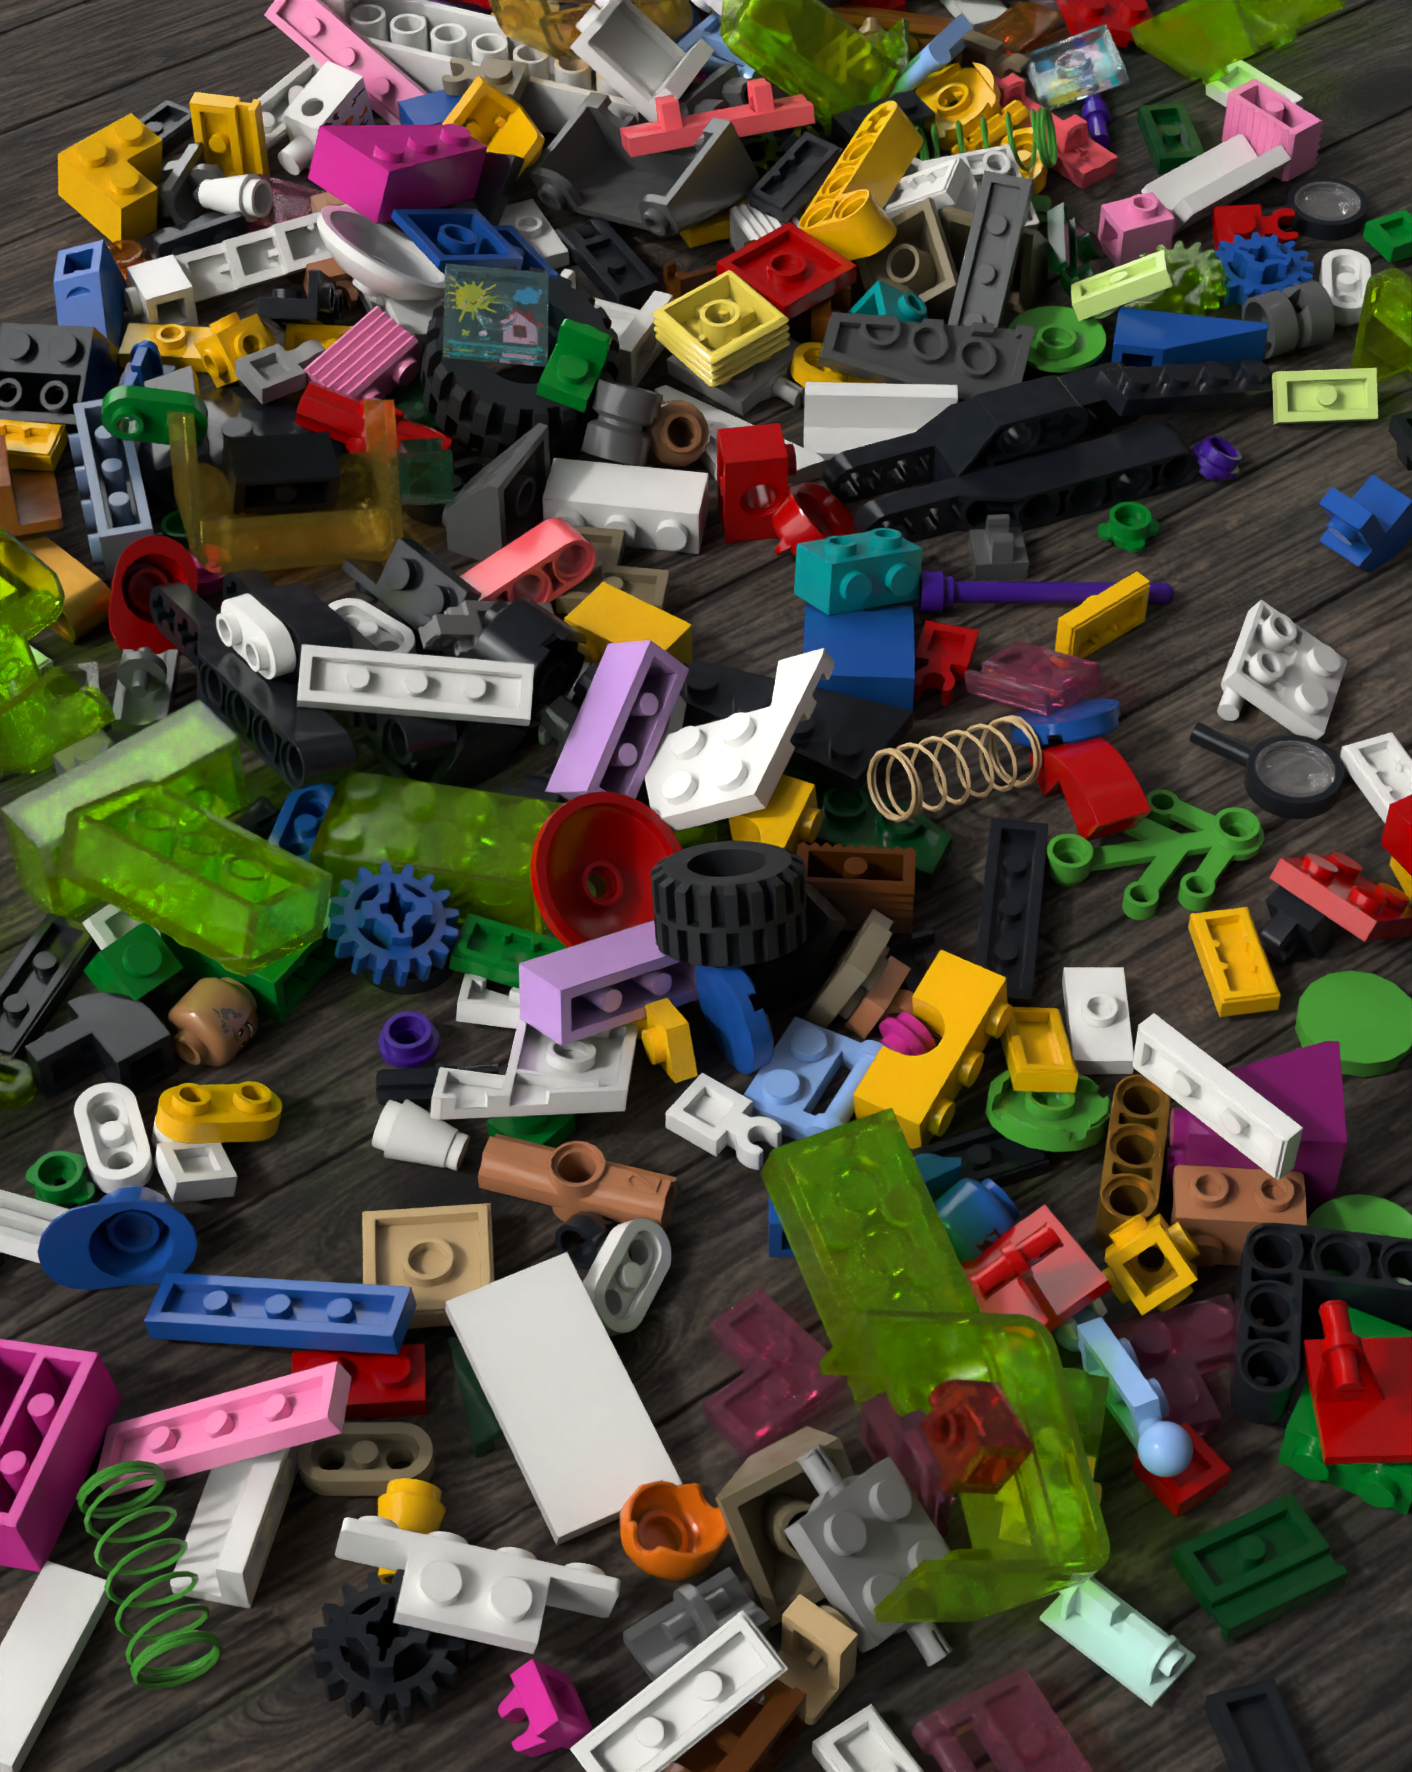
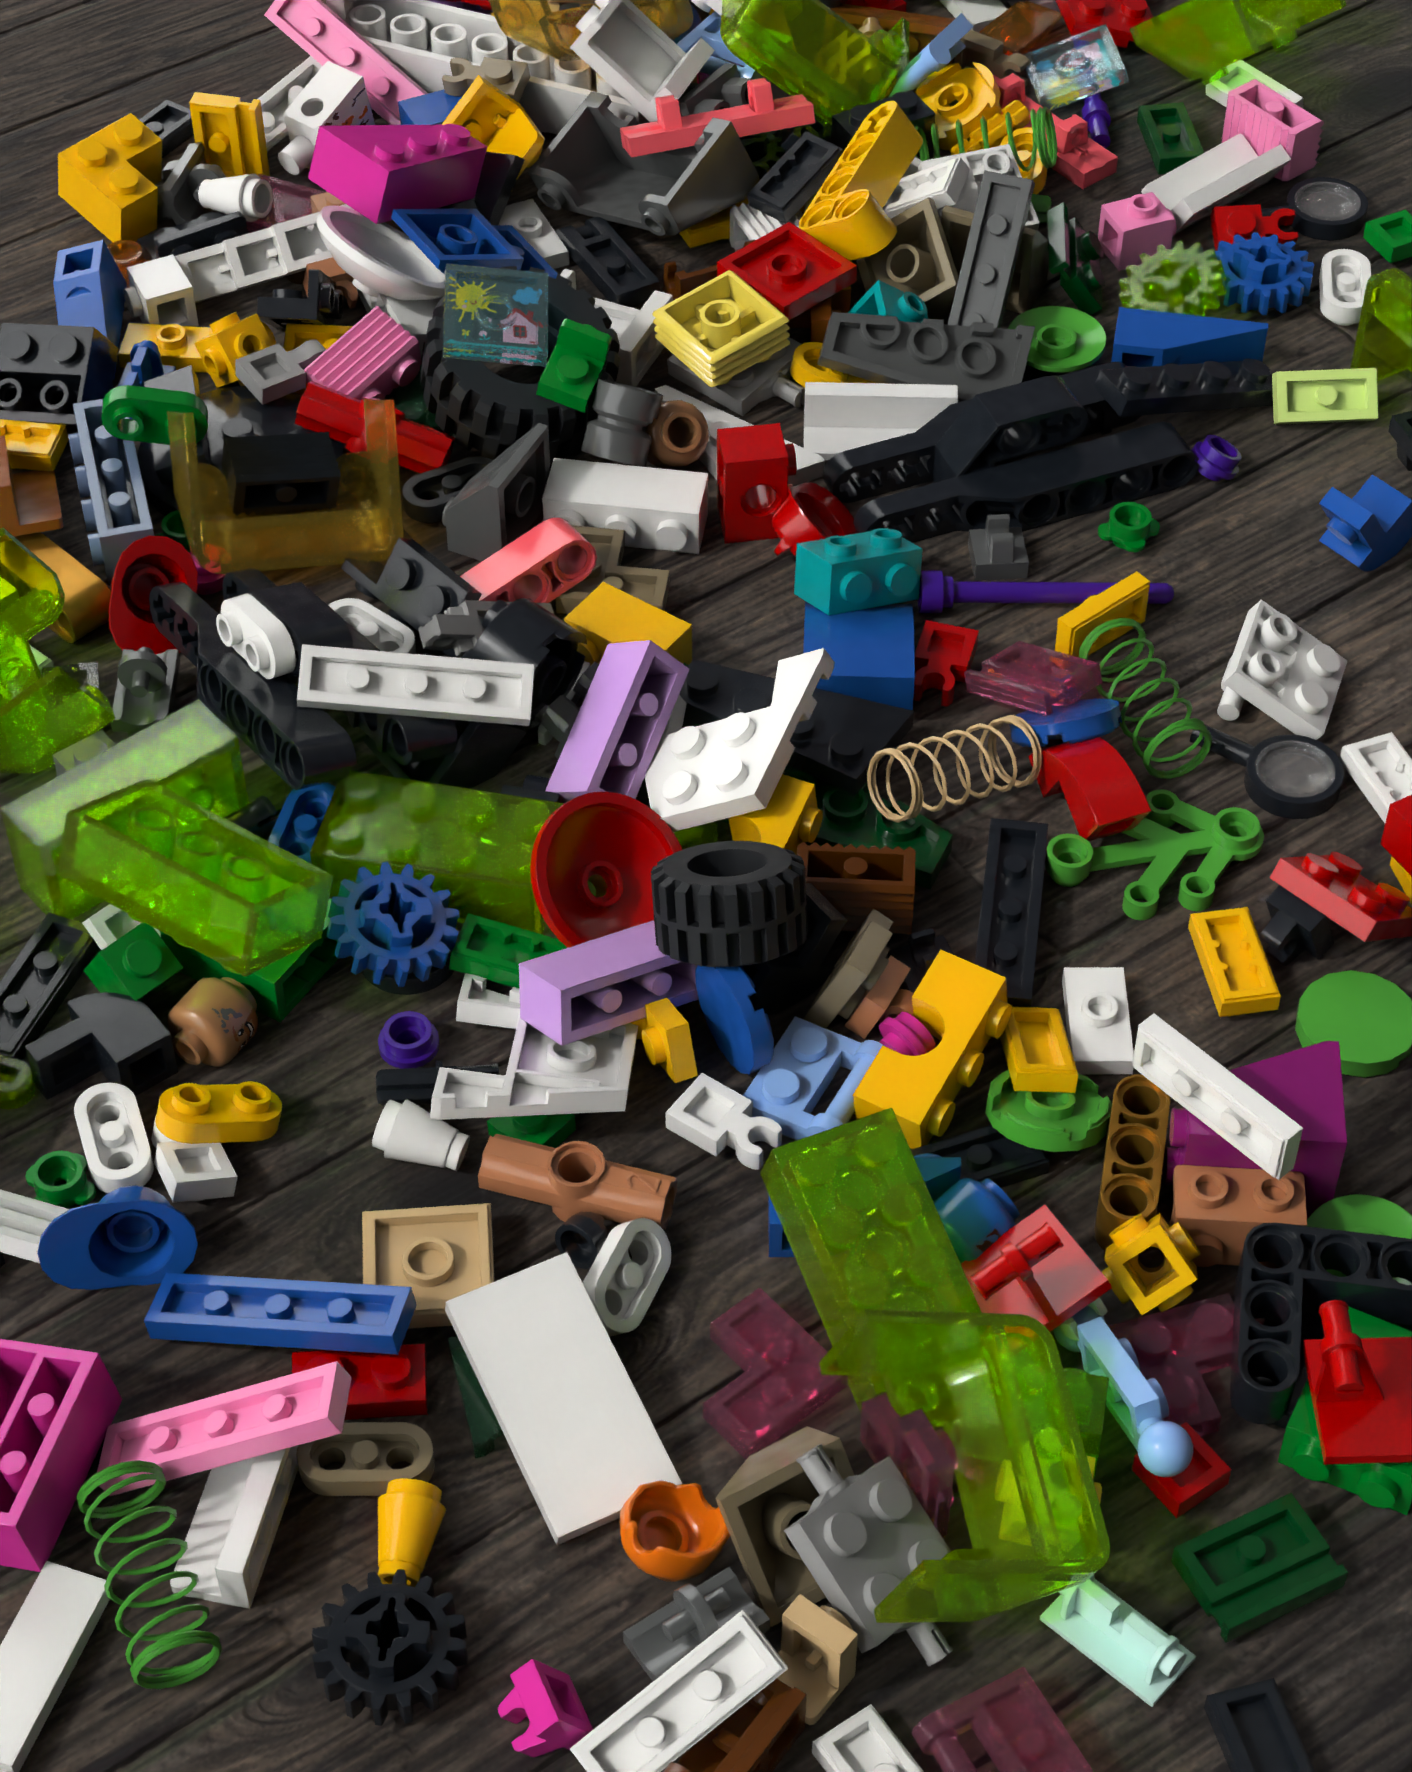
(425, 472): clear green brick -> none
(471, 1588): white bracket -> none
(974, 1436): clear red brick -> none
(1135, 280): yellowish green plate -> none
(1181, 725): none -> bright green piece
(1295, 317): dark grey wheel -> none

